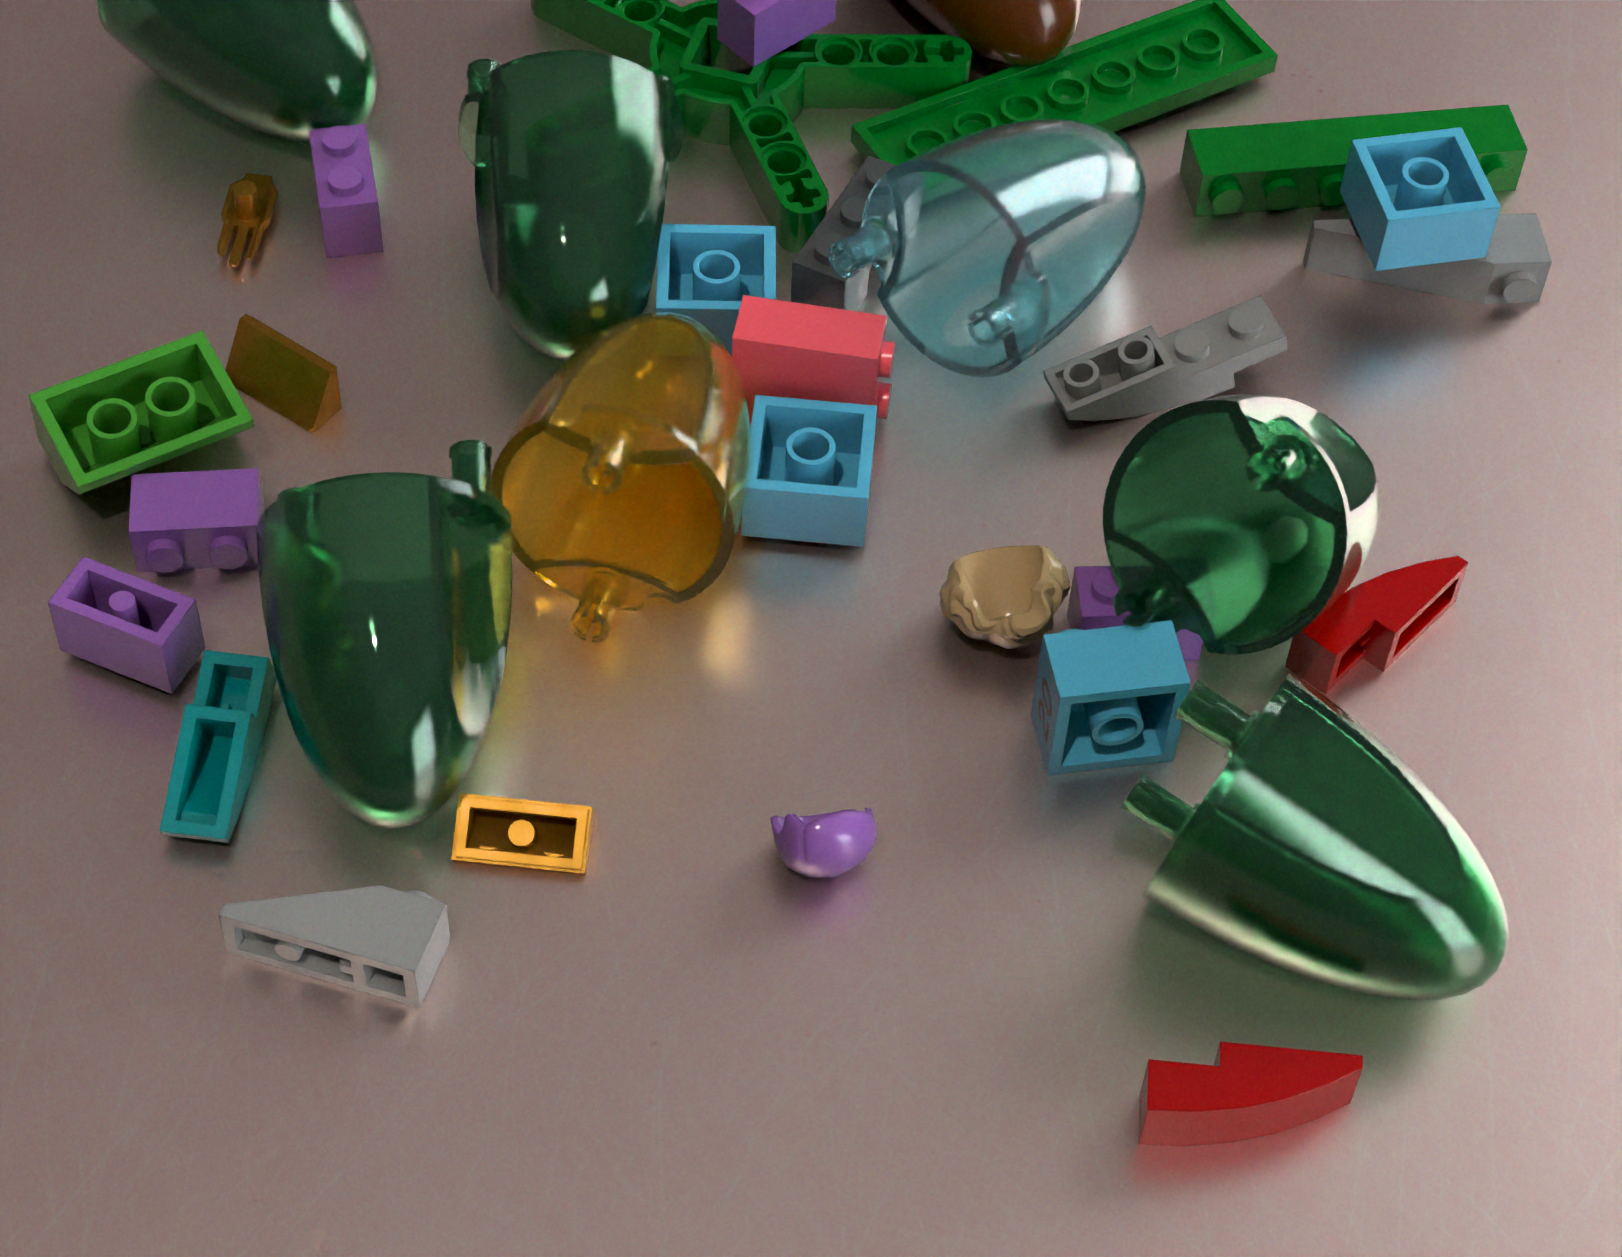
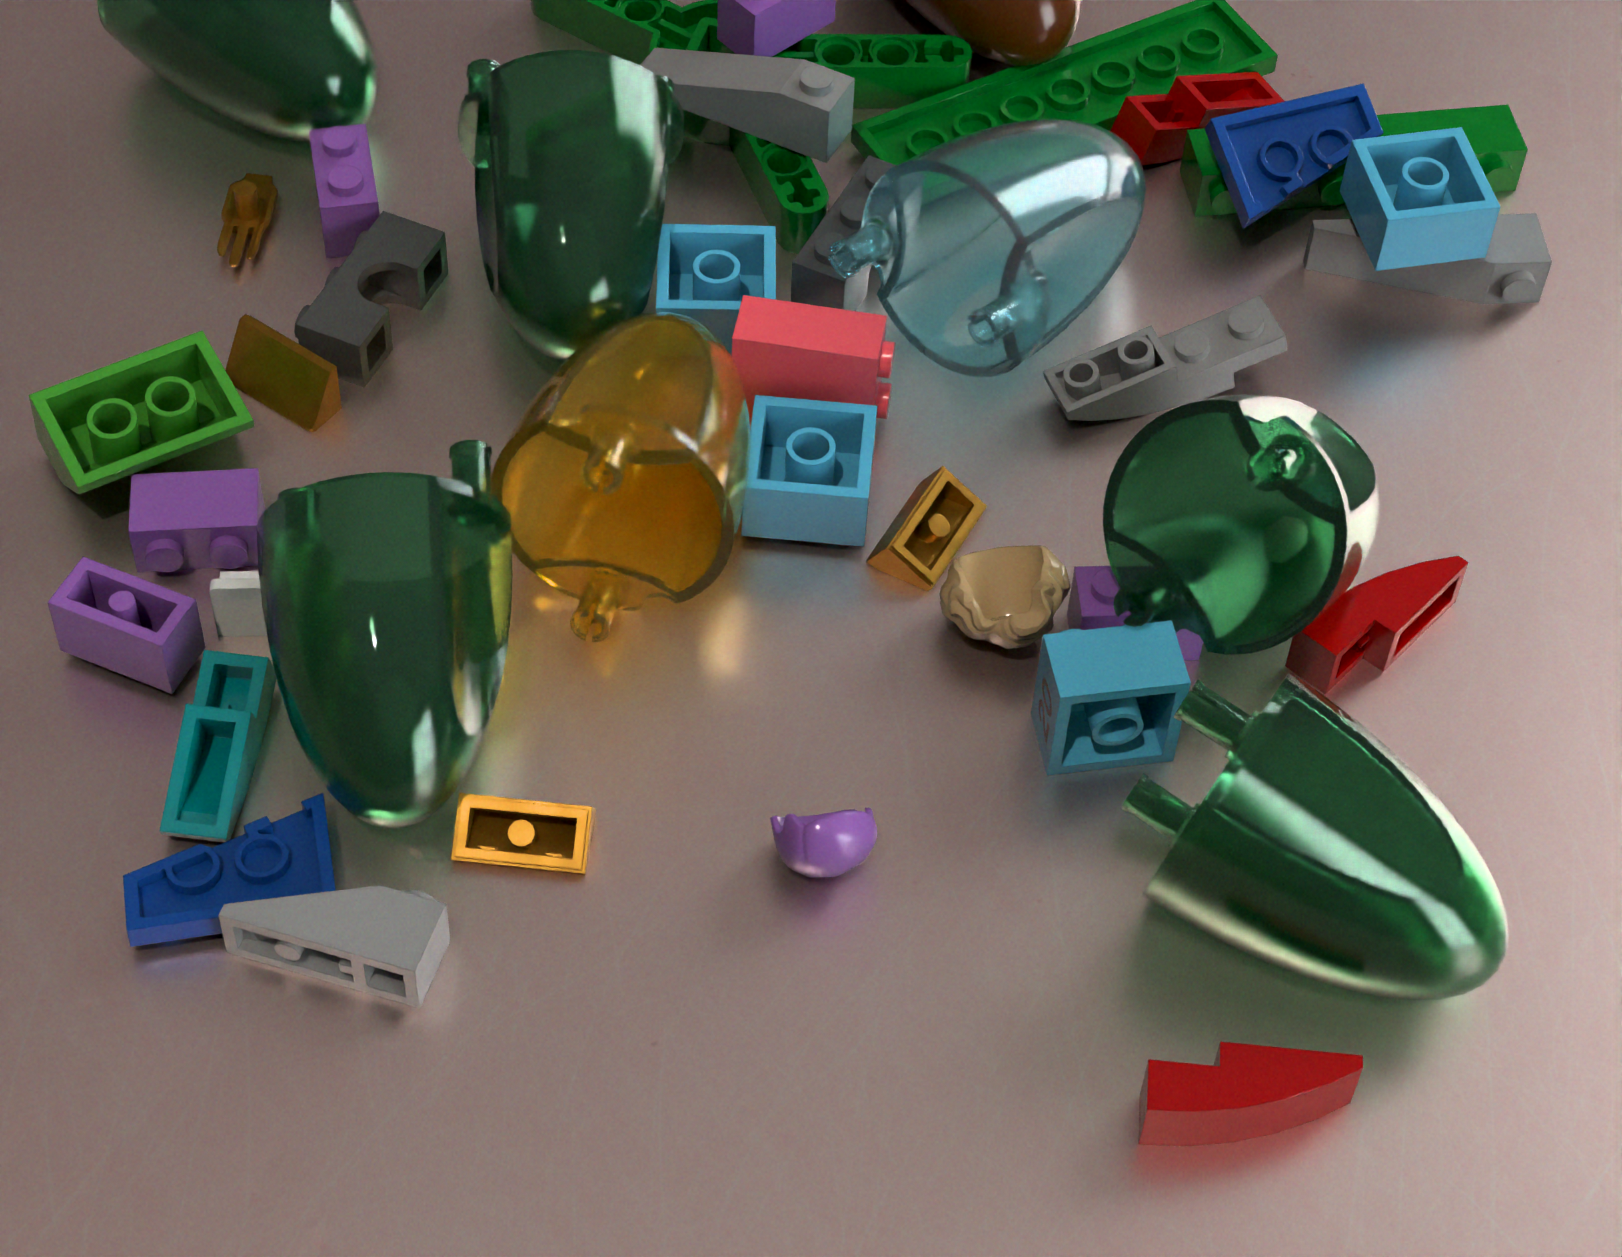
(188, 889): none -> blue wing
(237, 604): none -> white panel
(388, 264): none -> dark grey arch
(763, 96): none -> light grey slope
(928, 530): none -> pearl gold slope
(1159, 122): none -> red slope
(1288, 146): none -> blue wing

